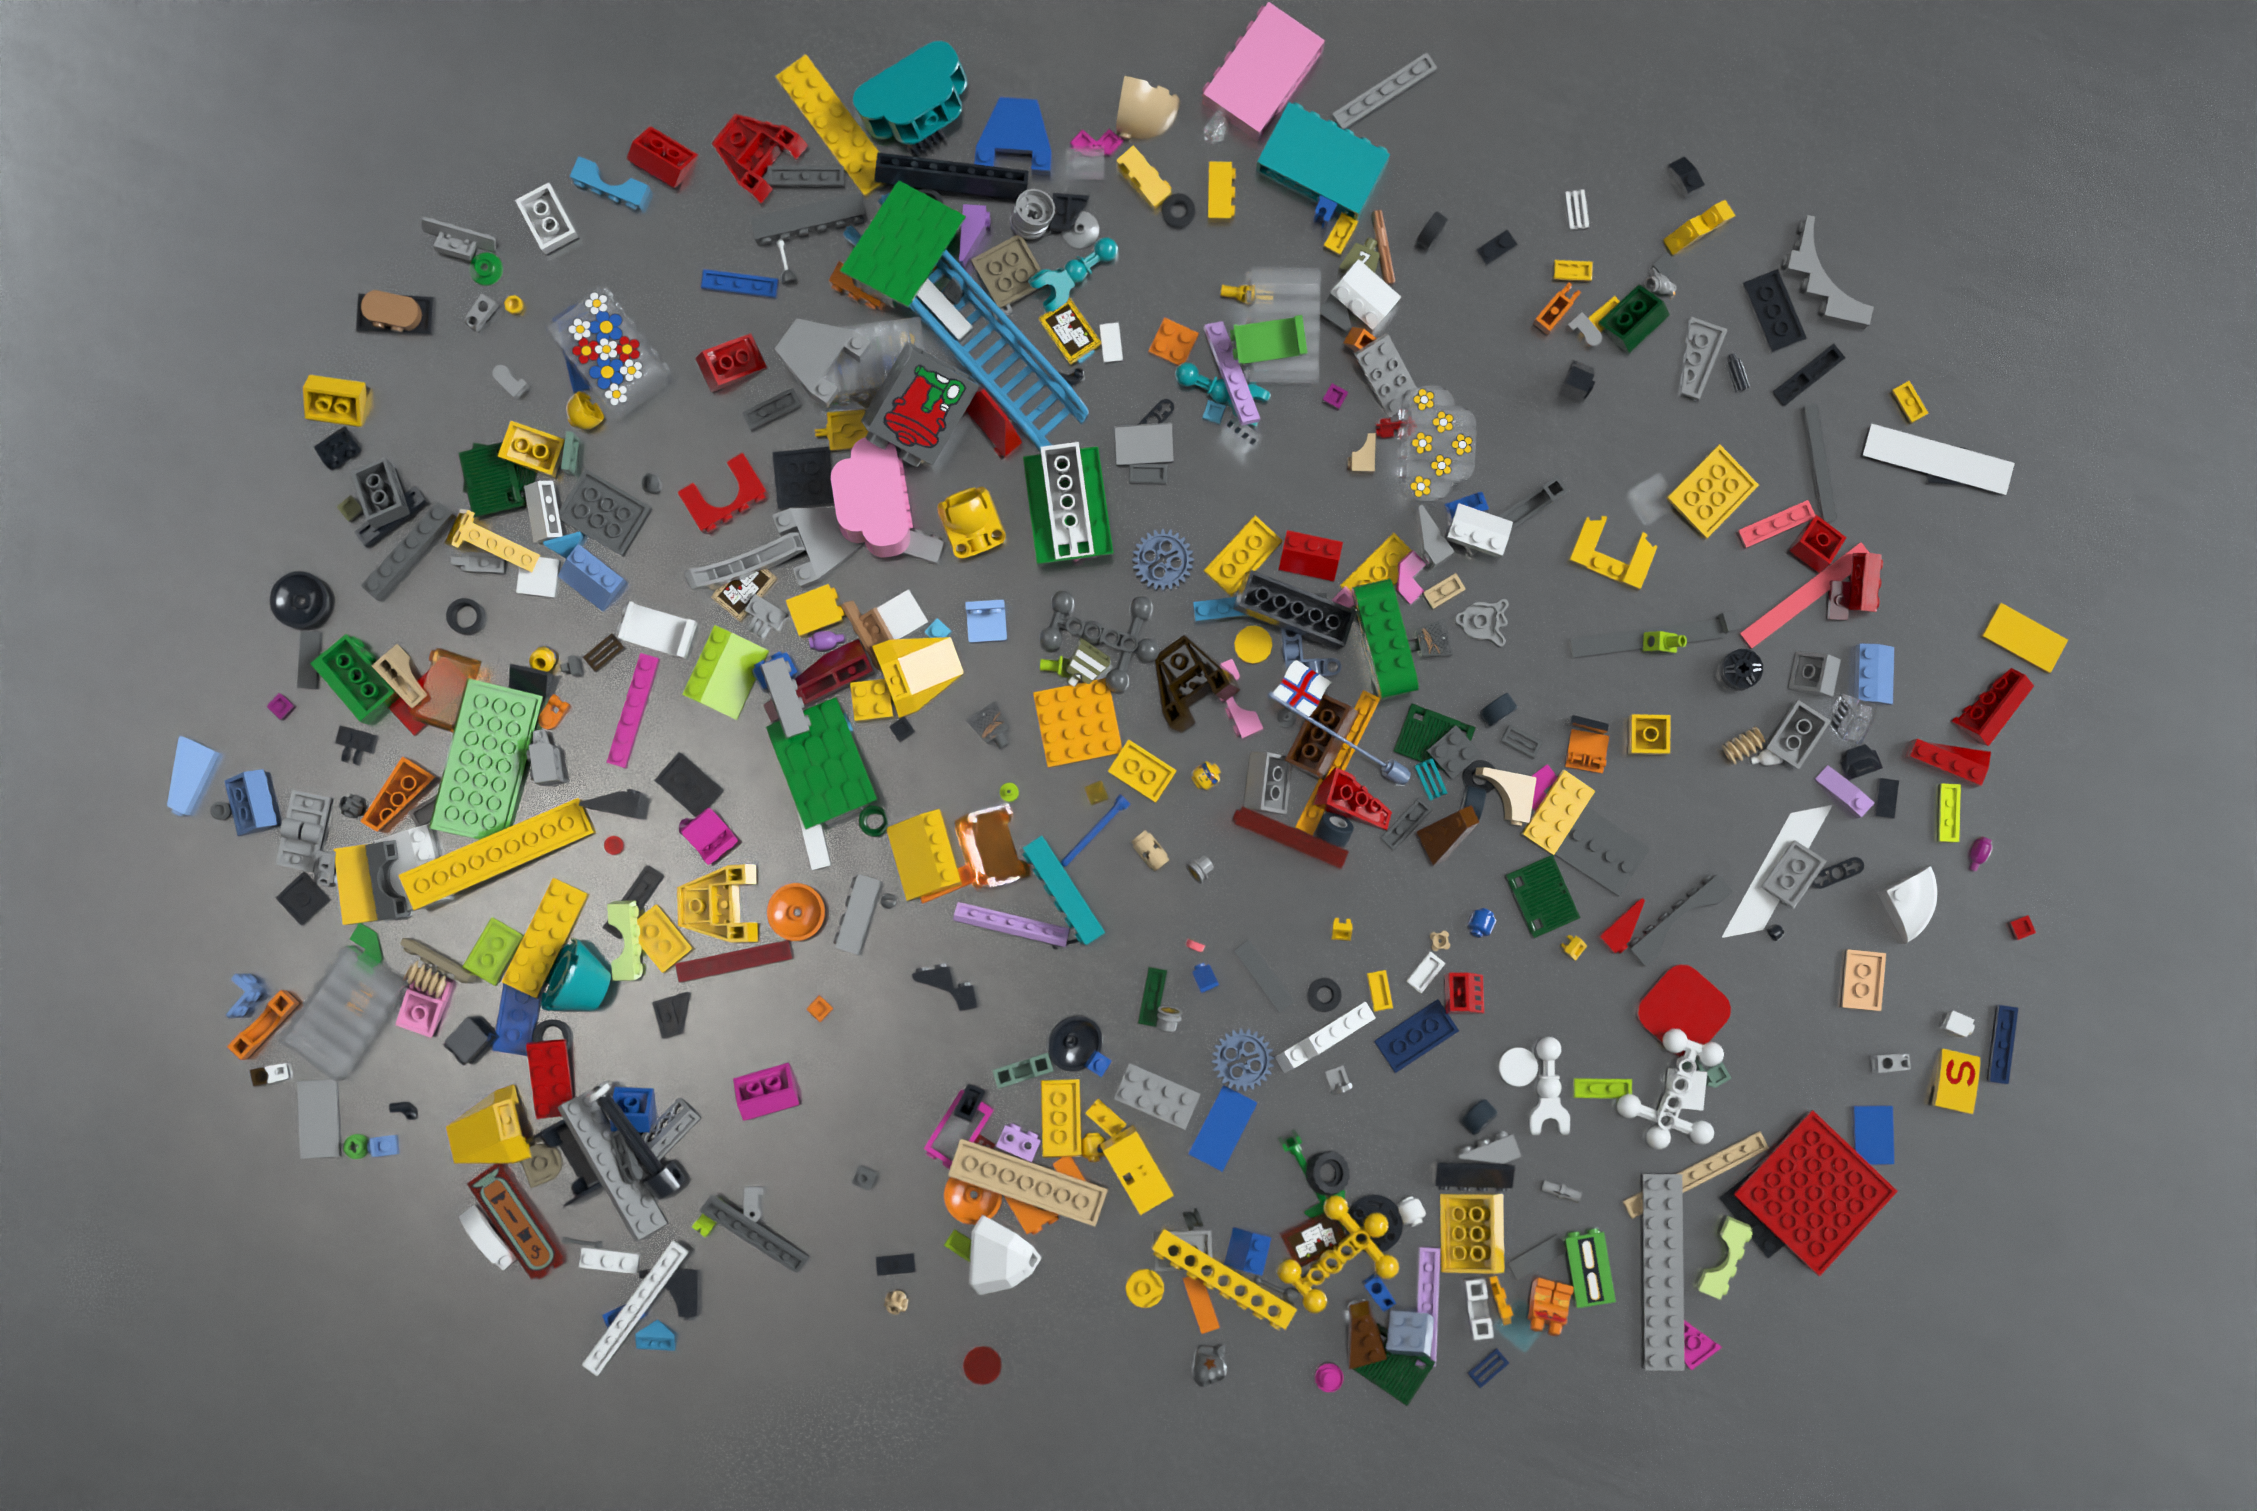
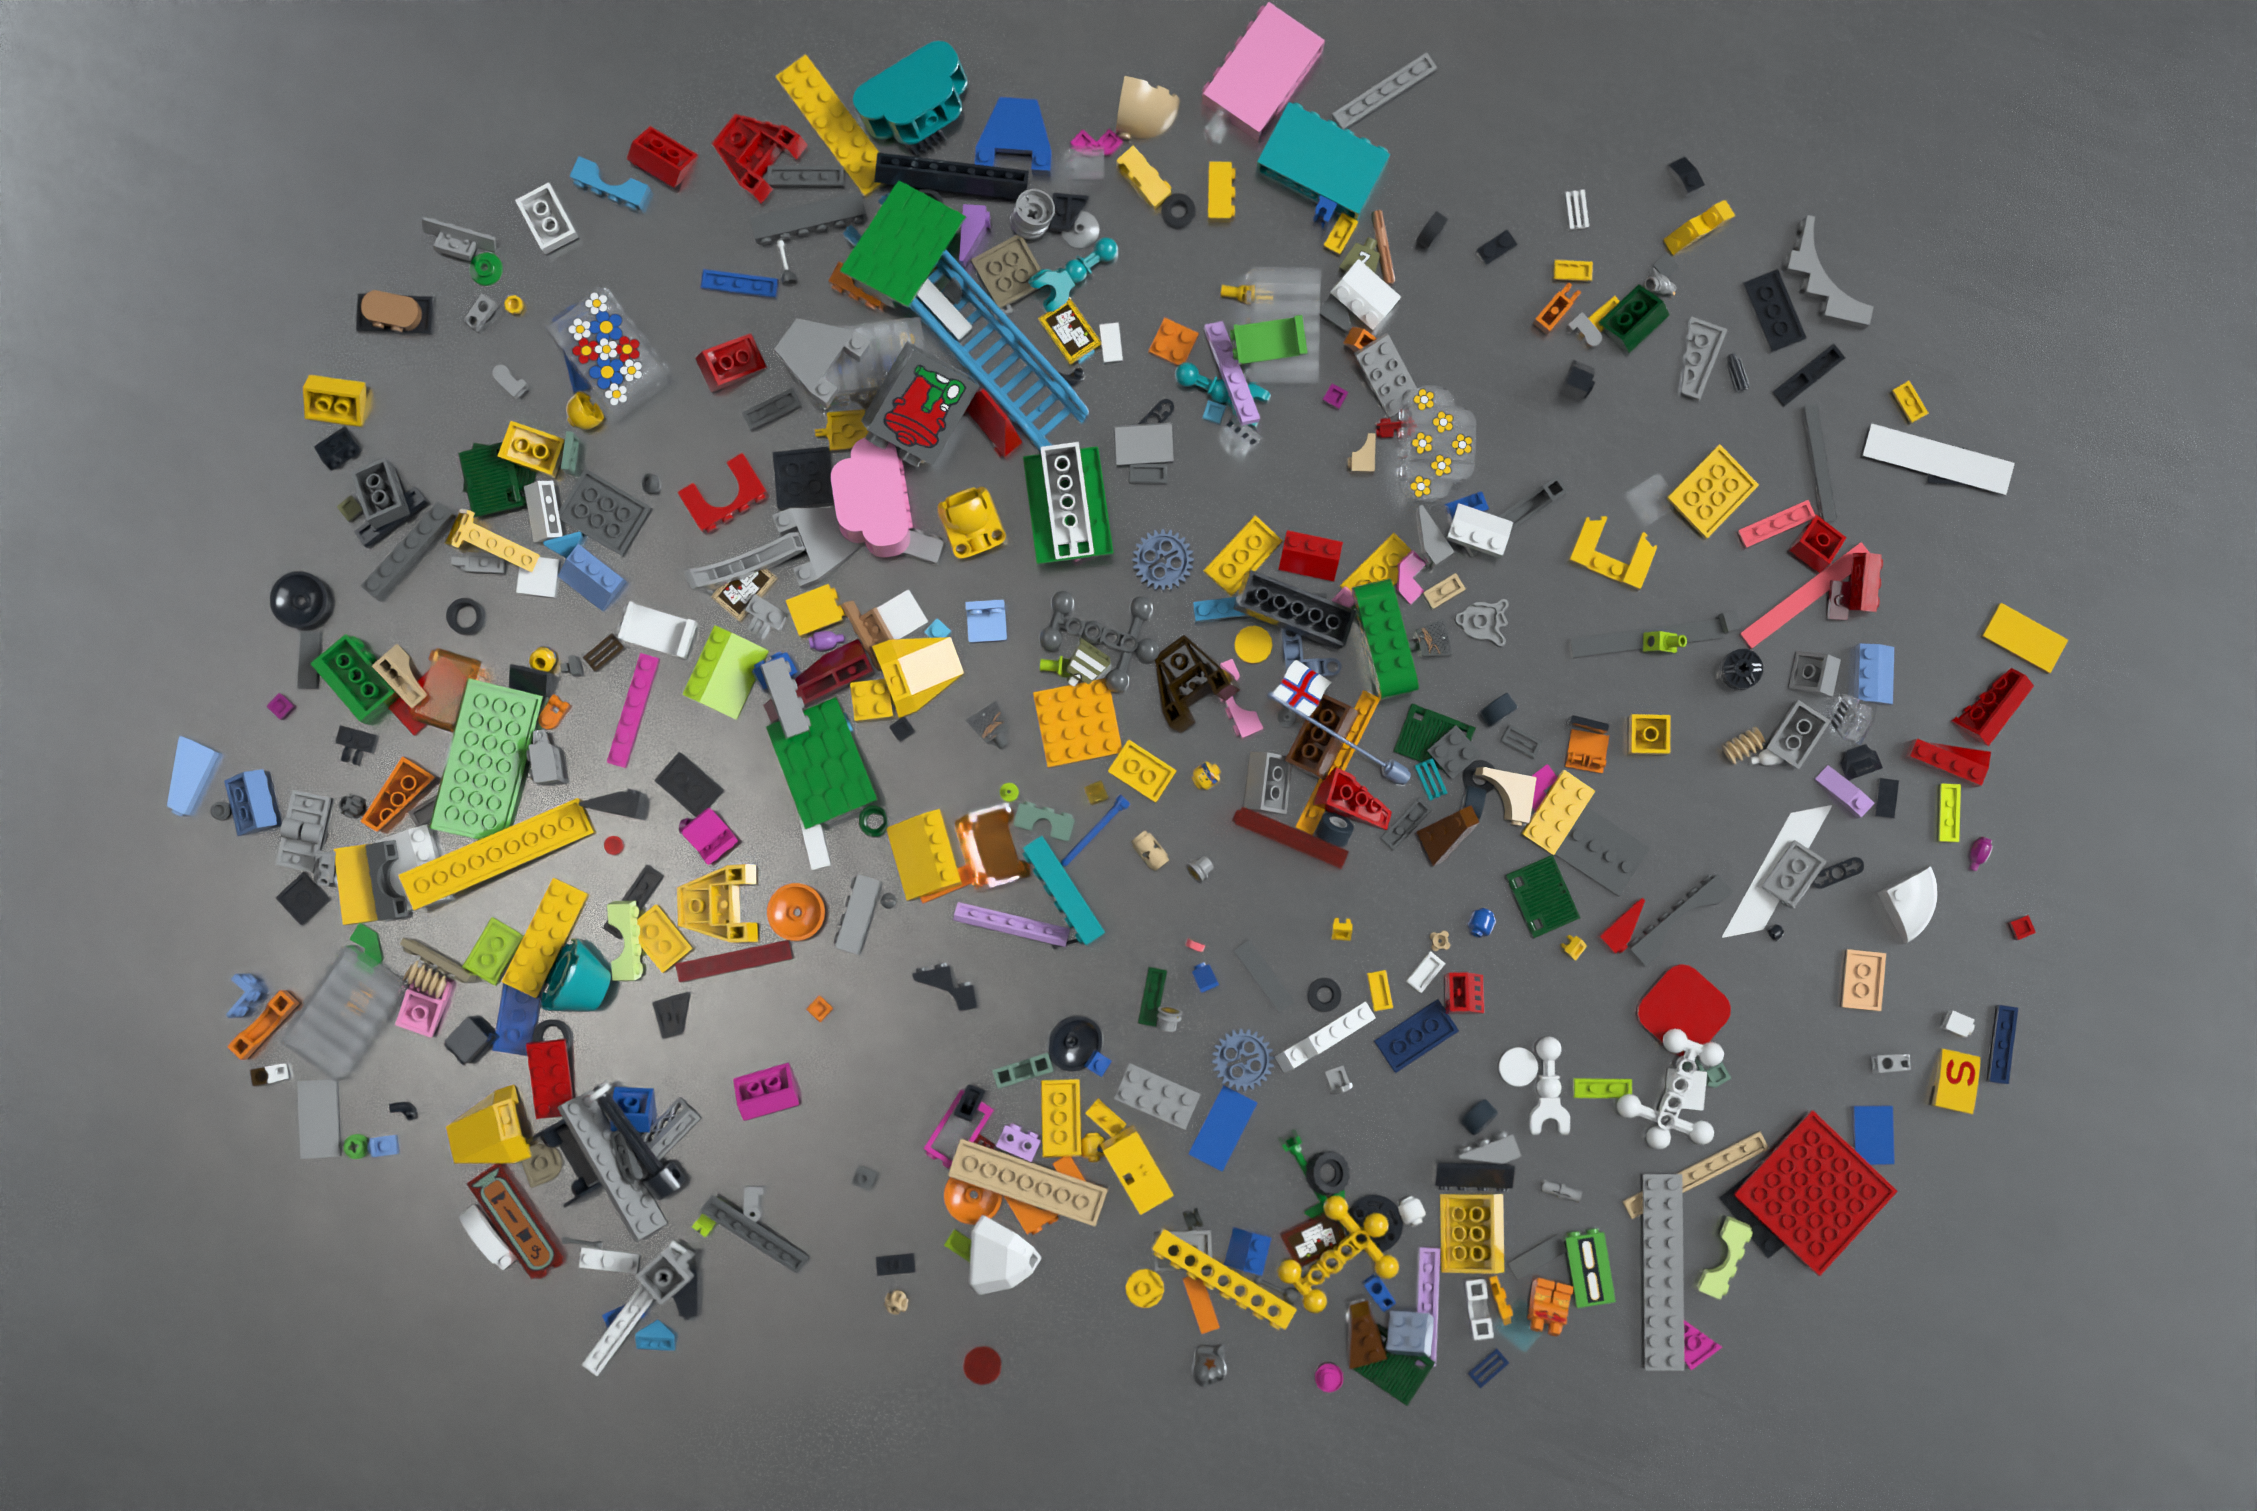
(671, 1264): none -> light grey hinge
(1028, 815): none -> sand green arch

